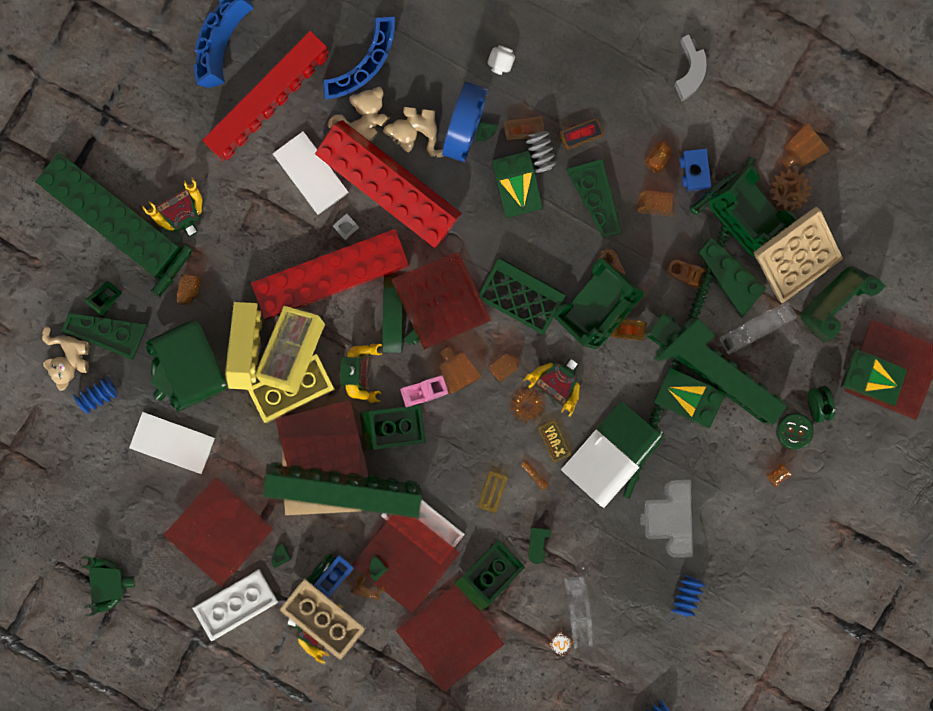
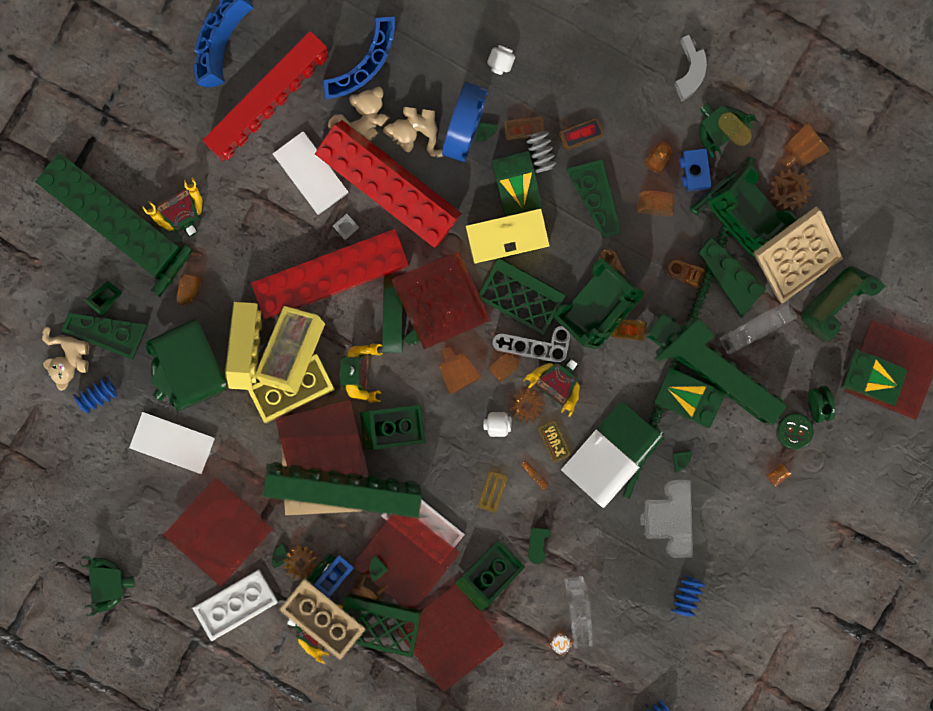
(294, 557): none -> clear orange gear
(388, 610): none -> dark green fence
(424, 391): bright pink brick -> none
(498, 424): none -> white head
(507, 236): none -> light yellow brick
(530, 344): none -> light grey beam
(681, 460): none -> dark green tile
(710, 134): none -> dark green torso
(734, 129): none -> clear yellow tile

